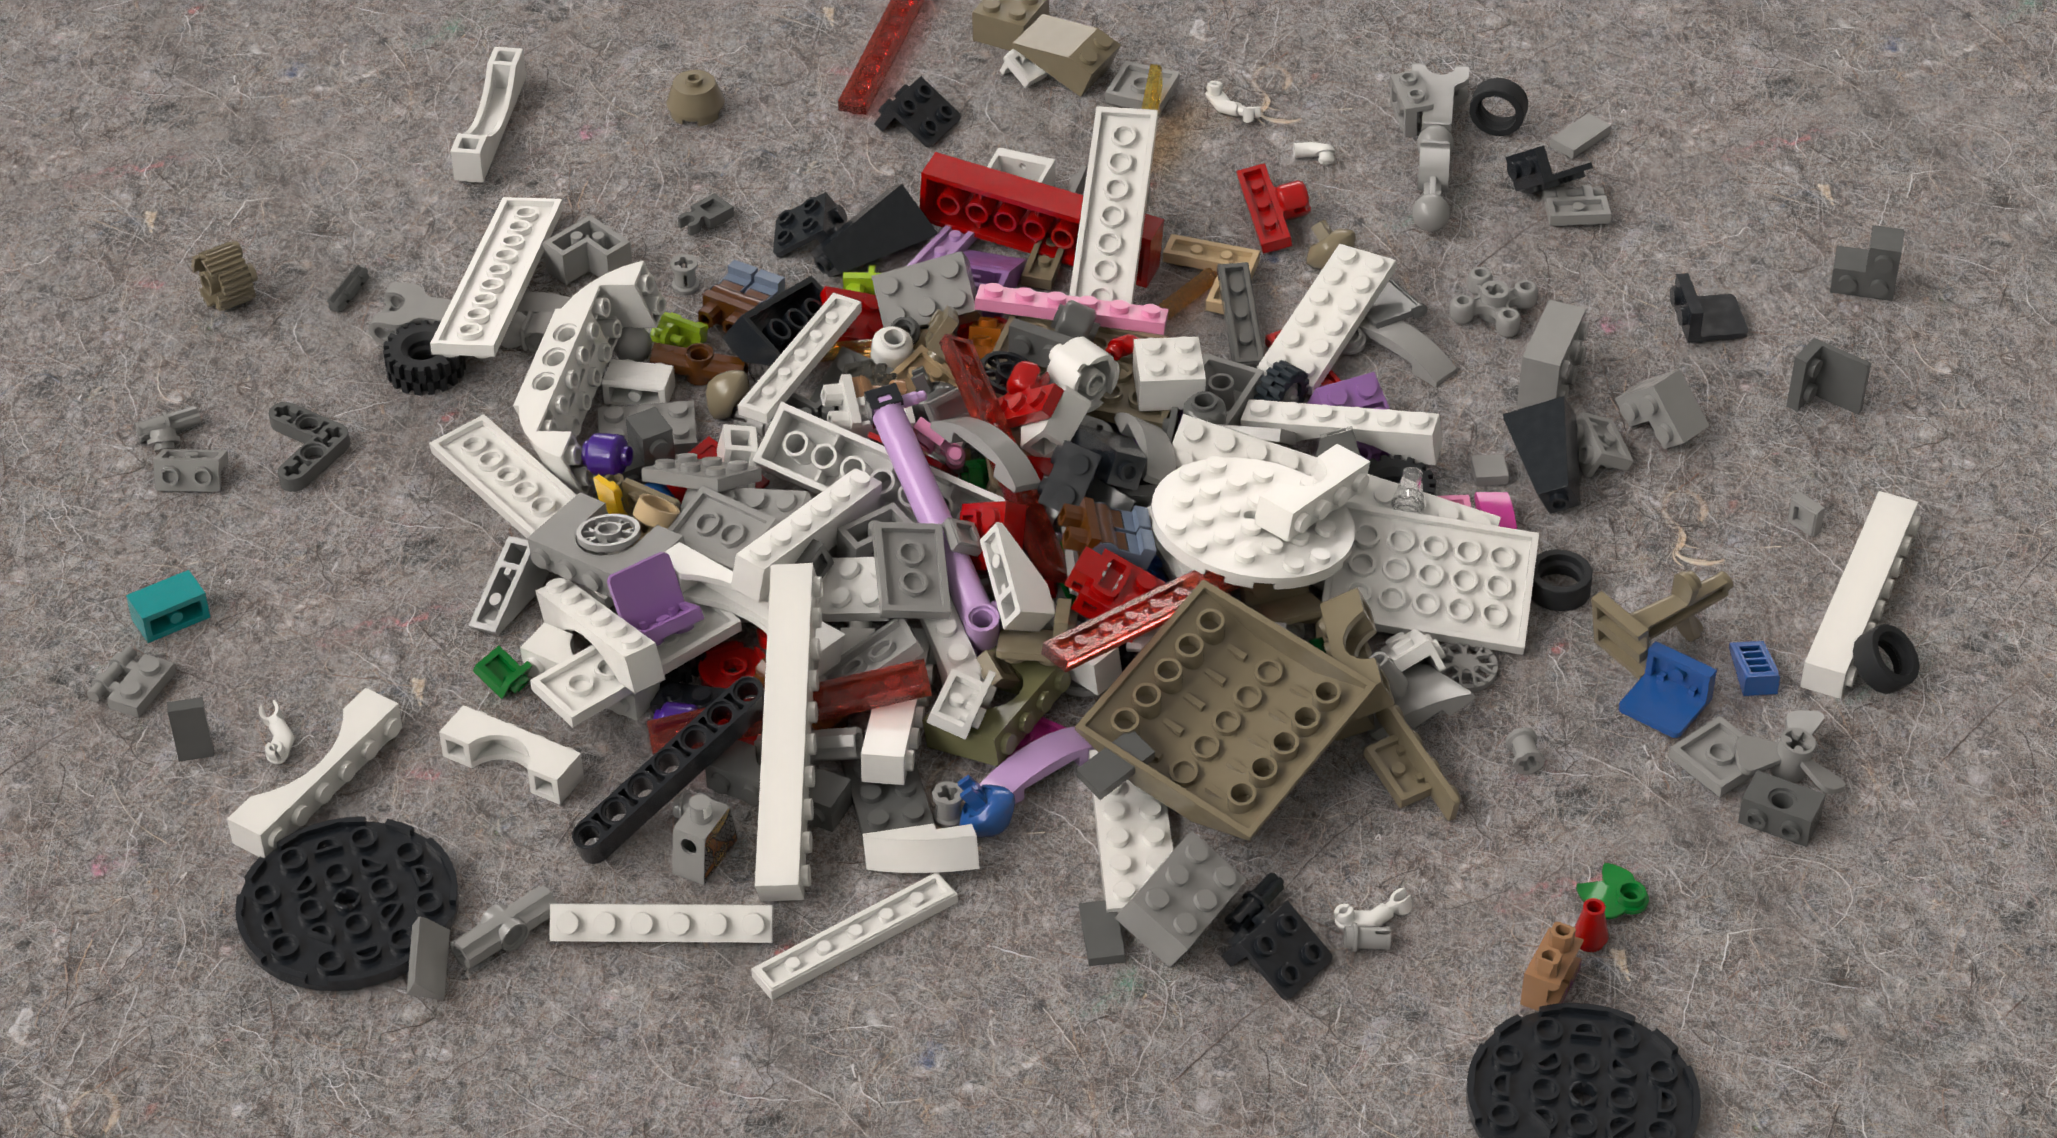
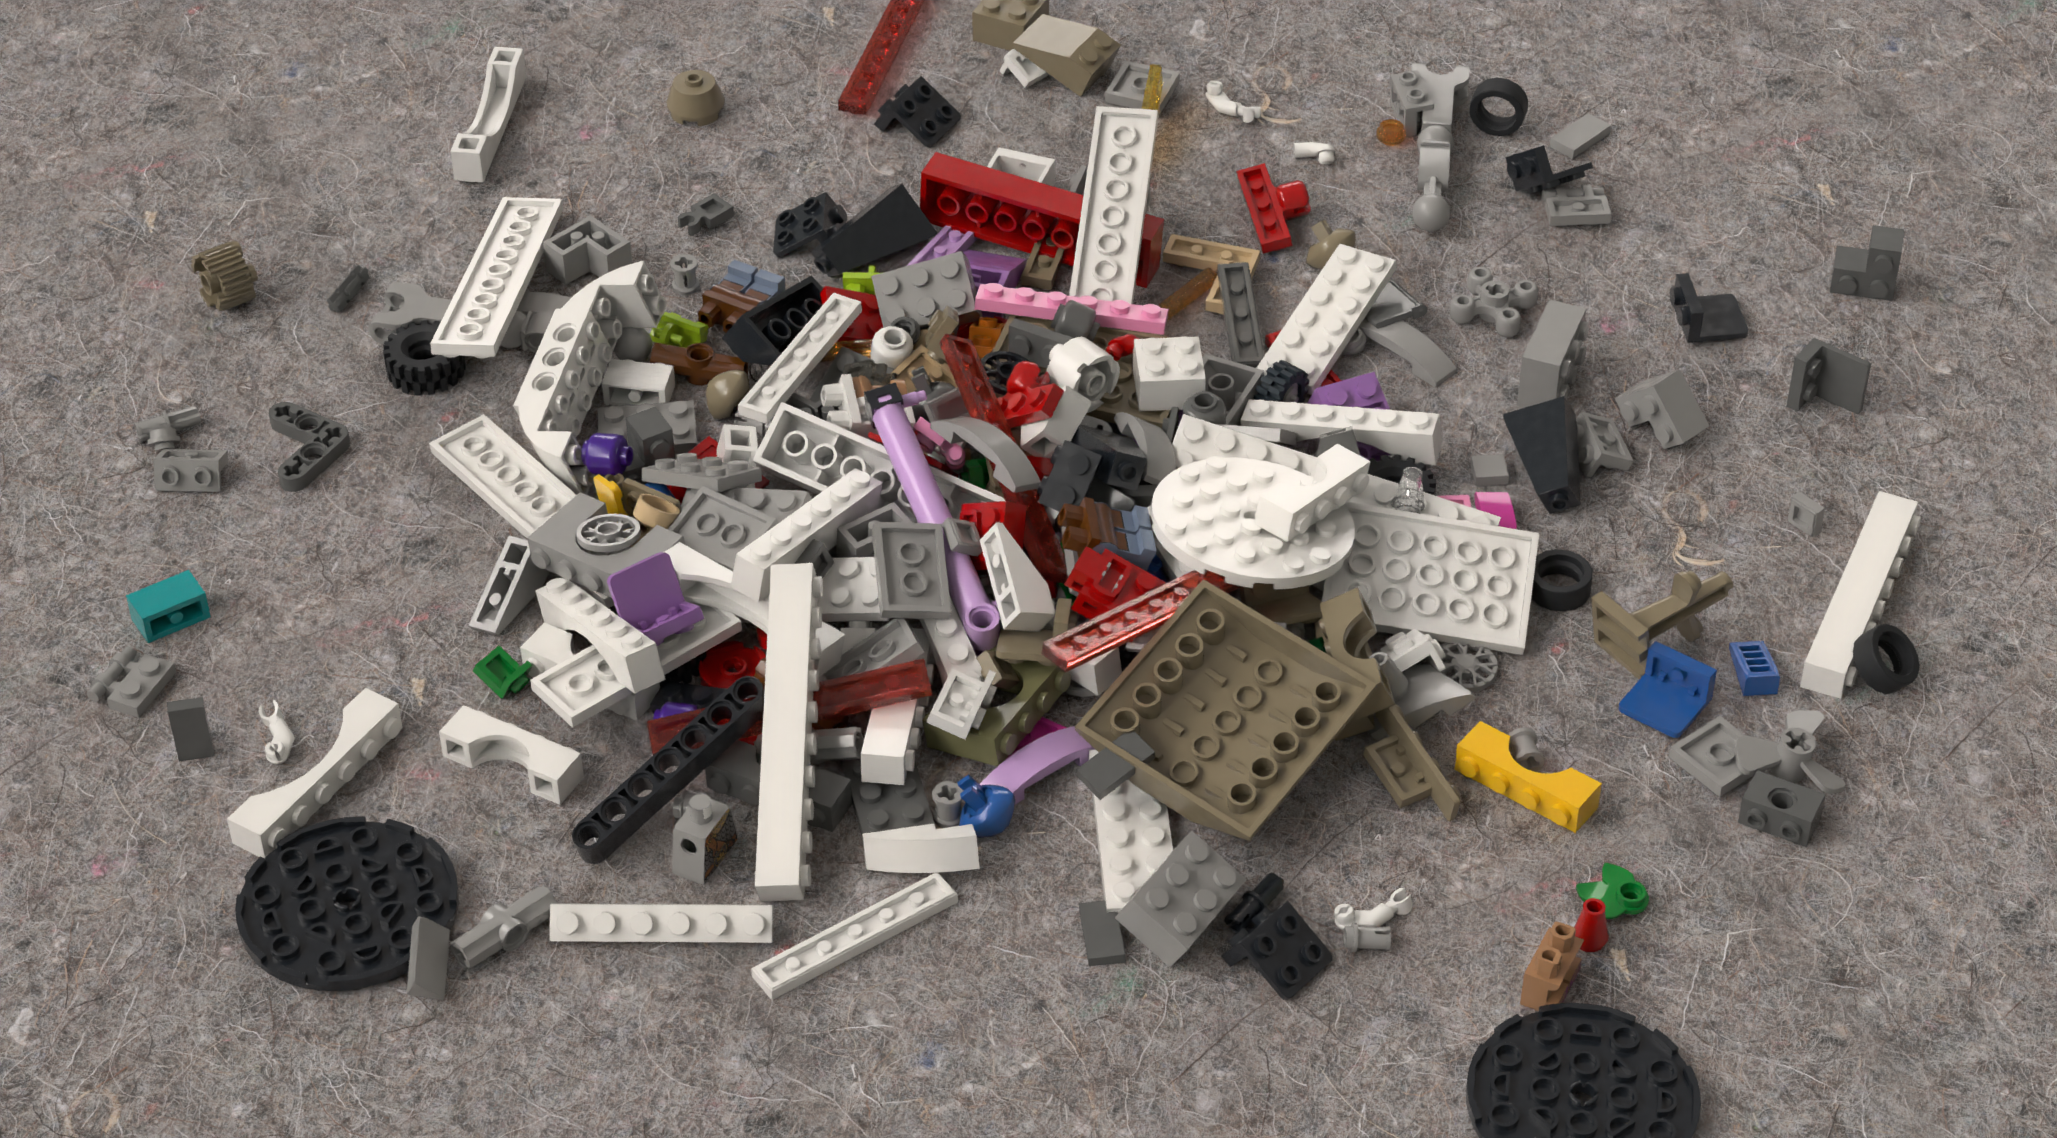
(1391, 132): none -> clear orange plate
(1562, 796): none -> yellow arch

